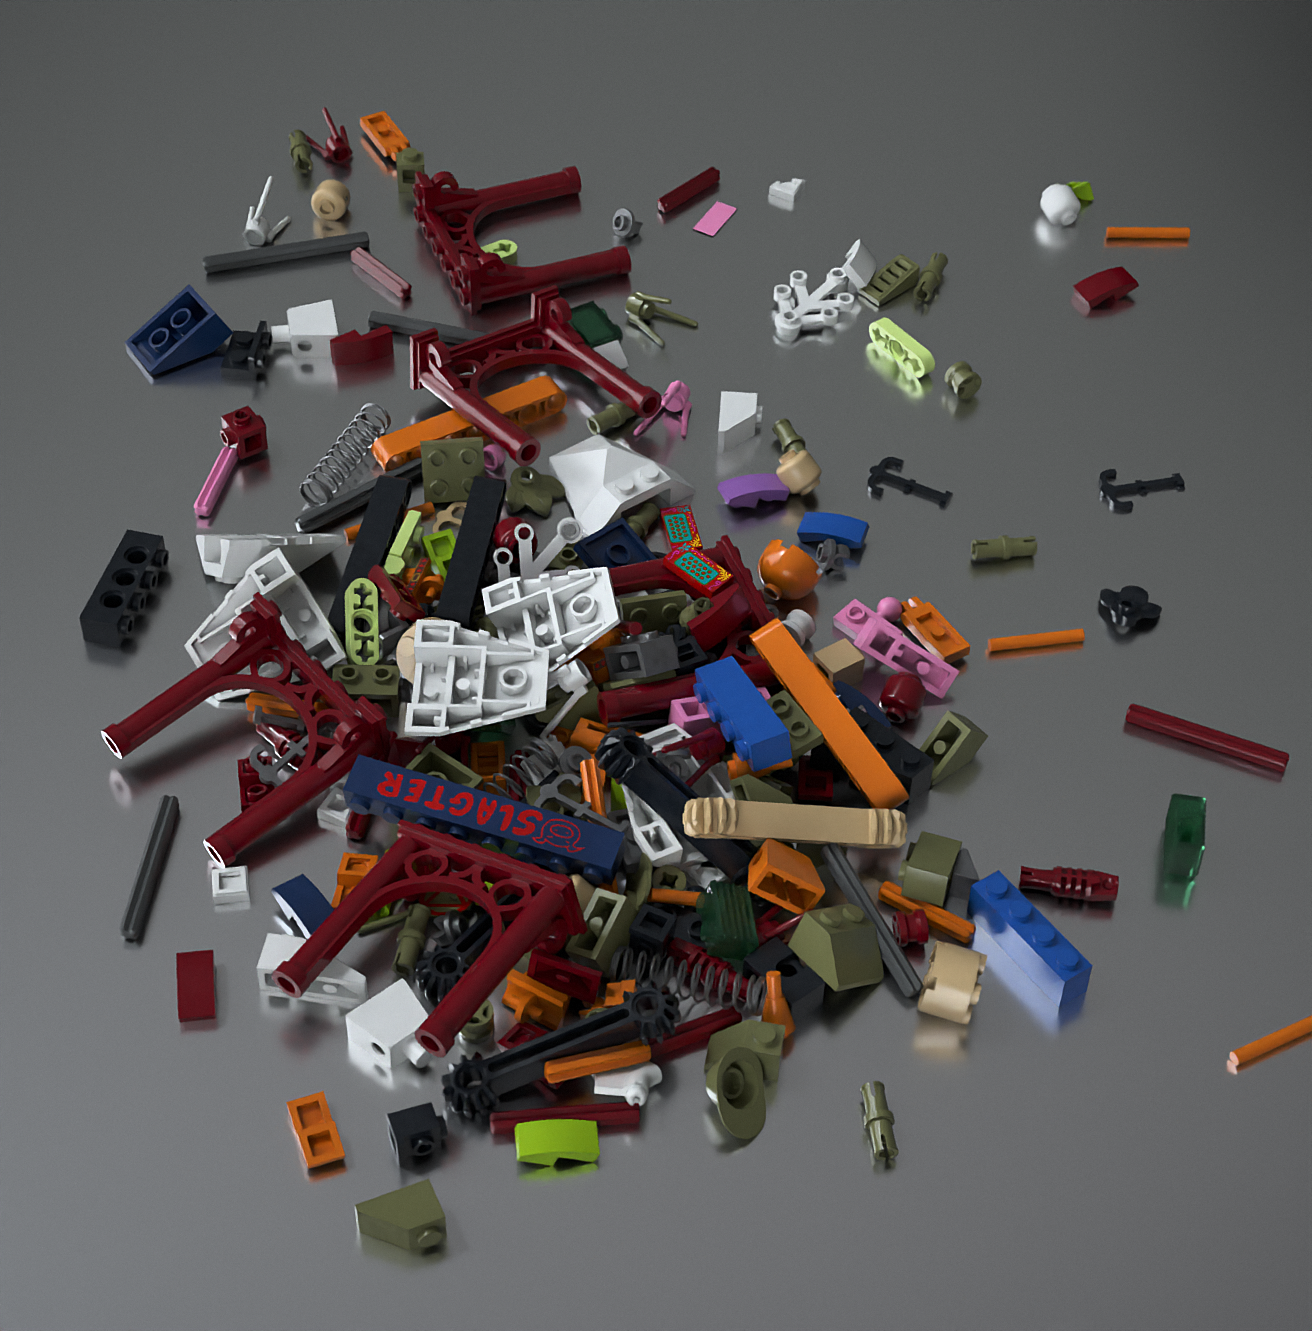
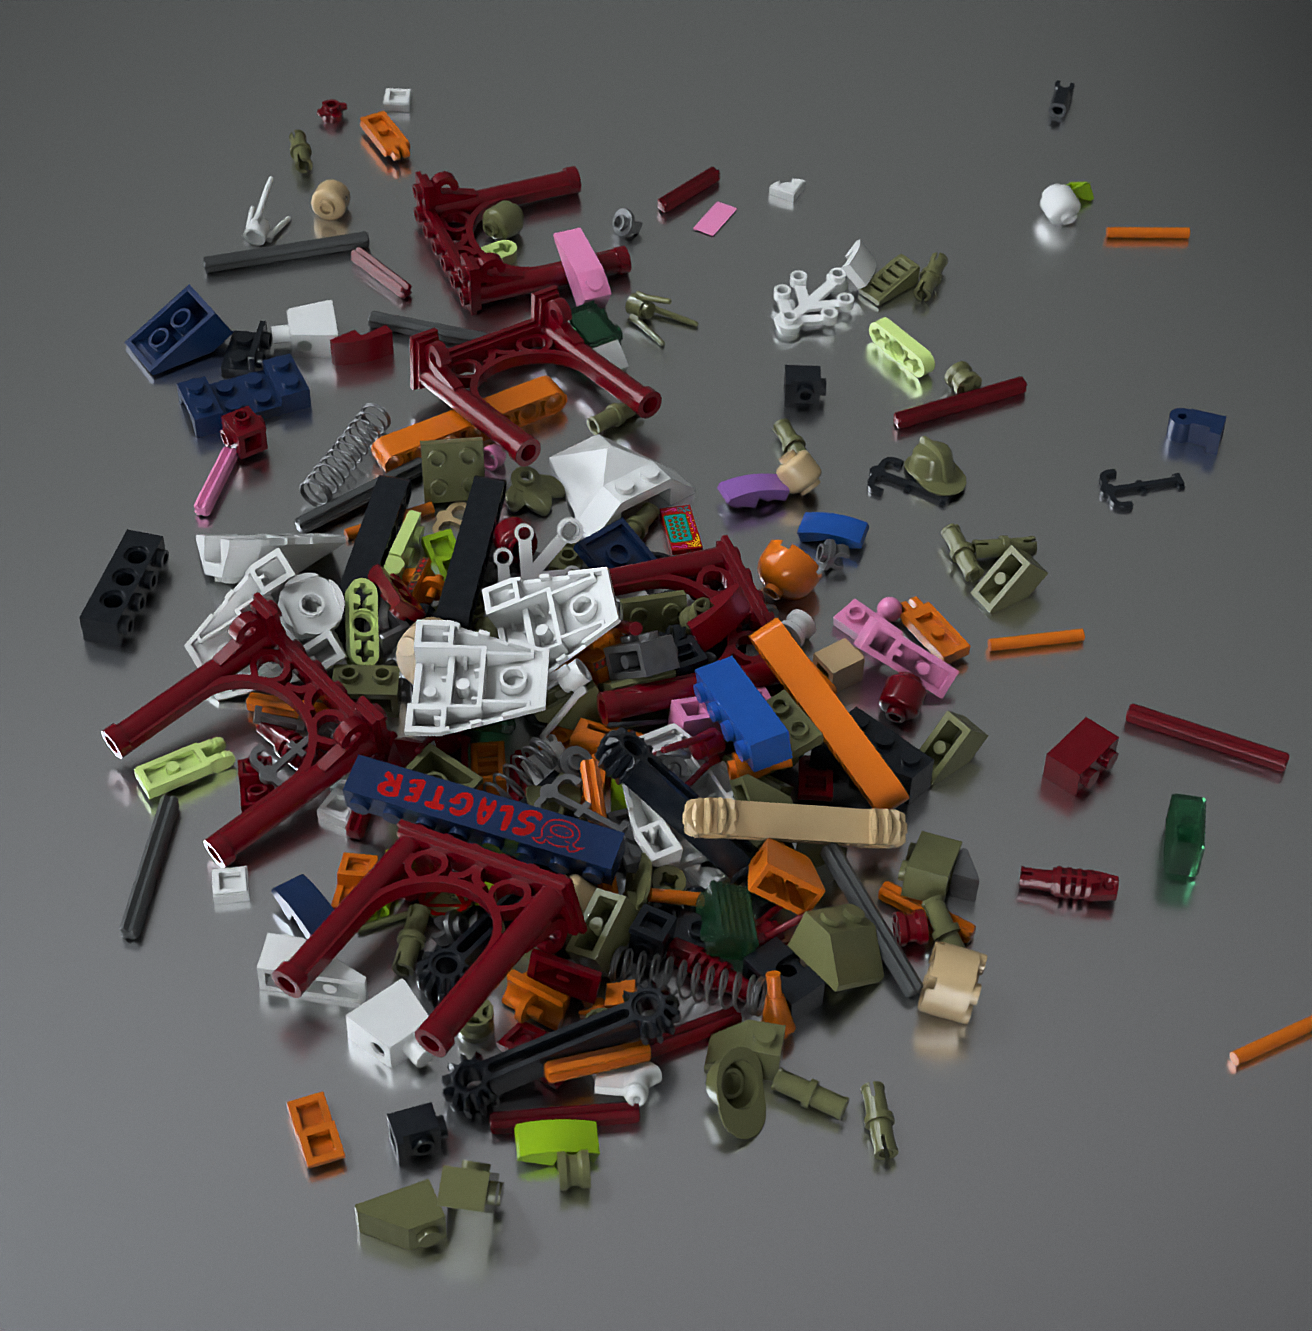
(184, 766): none -> yellowish green hinge
(196, 985): dark red slope -> none
(267, 392): none -> dark blue piece
(304, 623): none -> white plate
(332, 111): none -> dark red plate
(336, 146): dark red plant -> none
(397, 100): none -> white tile
(408, 163): olive brick -> none
(470, 1187): none -> olive brick
(503, 220): none -> olive head
(573, 1170): none -> olive wheel
(582, 268): none -> bright pink slope
(674, 399): bright pink plant -> none
(698, 570): red tile -> none
(737, 419): white slope -> none
(803, 384): none -> black brick
(810, 1093): none -> olive pin
(851, 698): dark blue slope -> none
(935, 468): none -> olive piece
(941, 921): none -> olive pin
(960, 402): none -> dark red axle
(962, 552): none -> olive pin
(1009, 580): none -> olive slope
(1029, 938): blue brick -> none
(1060, 99): none -> black bar
(1081, 757): none -> dark red brick
(1110, 282): dark red slope -> none
(1129, 605): black plate -> none
(1196, 428): none -> dark blue leg

